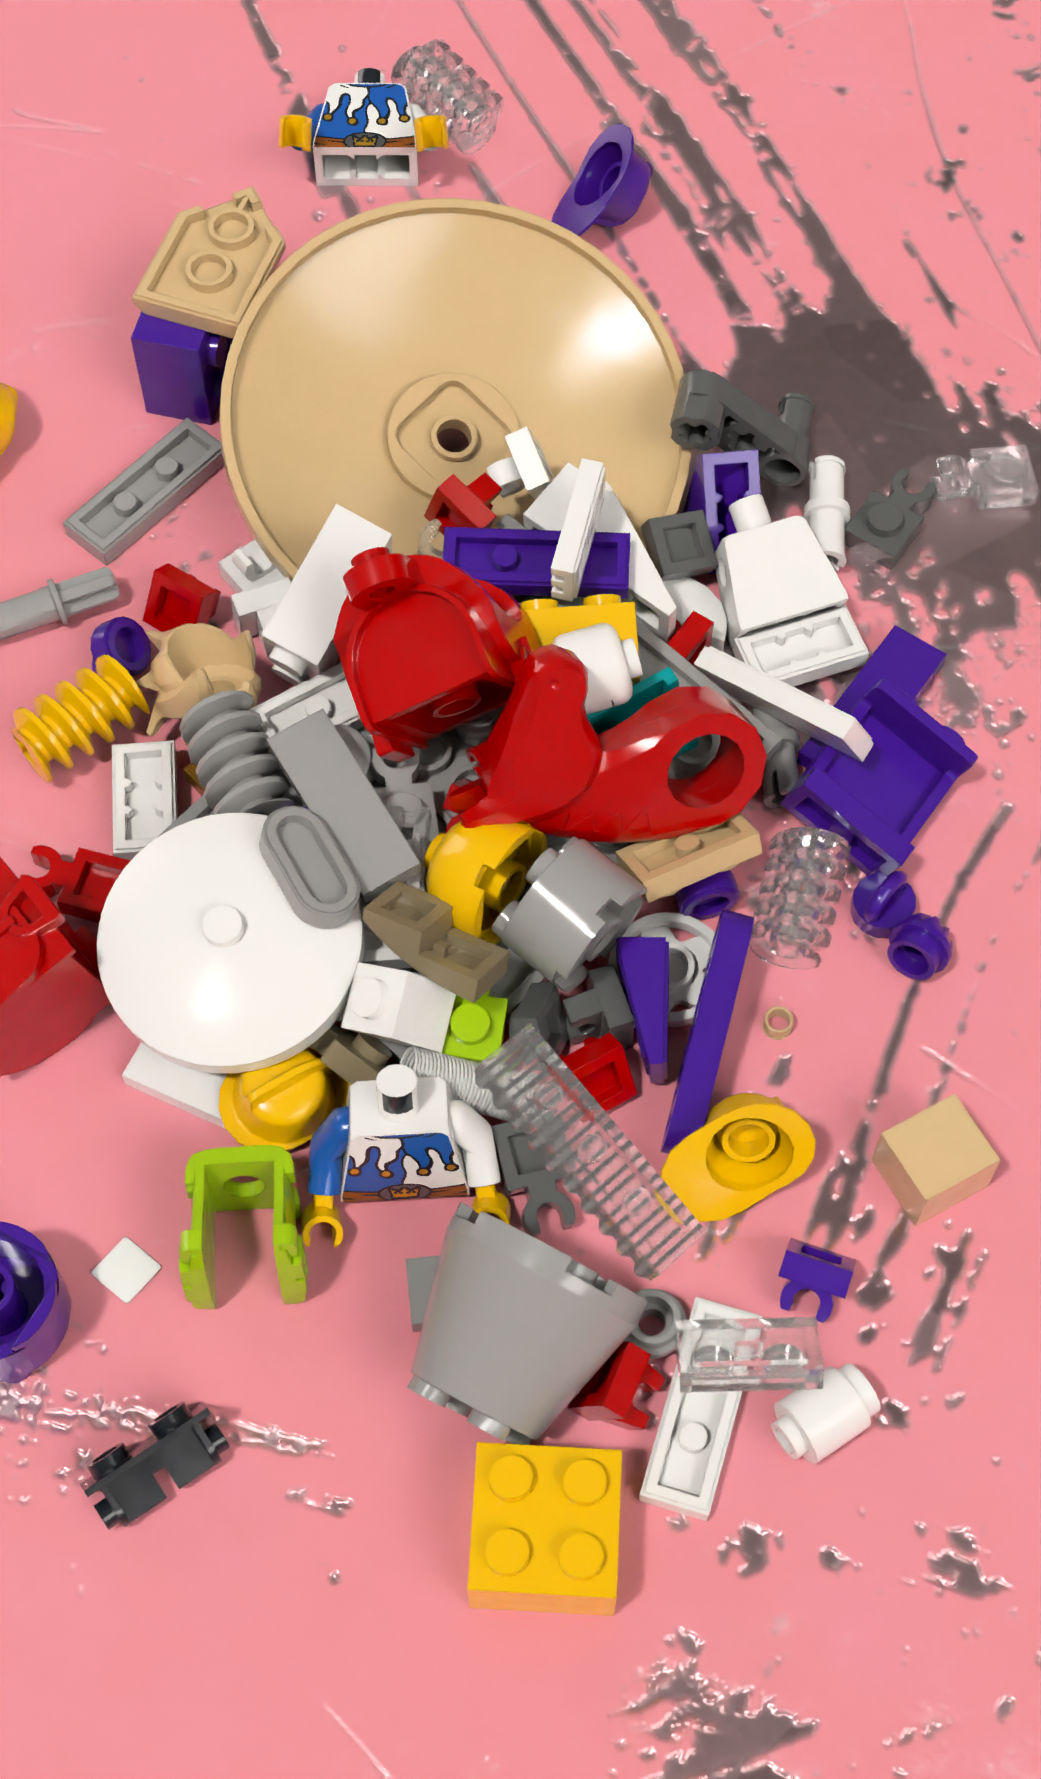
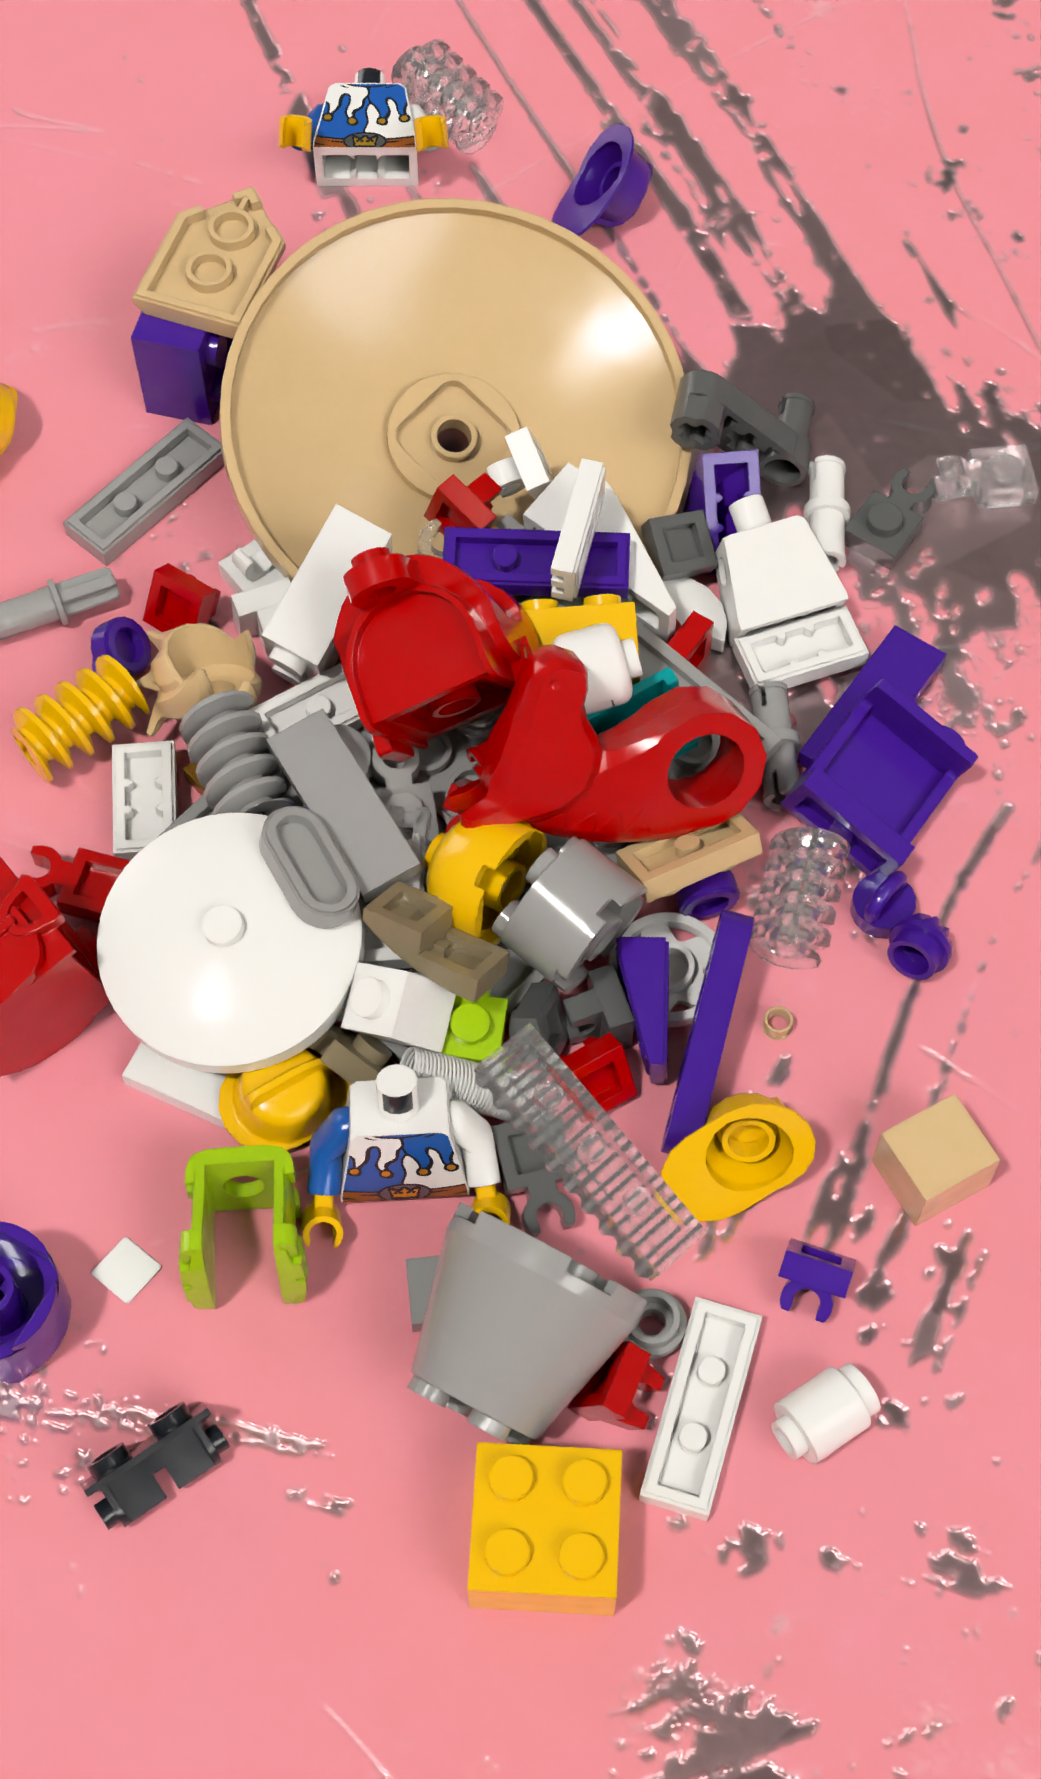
(749, 1354): clear plate -> none
(785, 703): white tile -> none

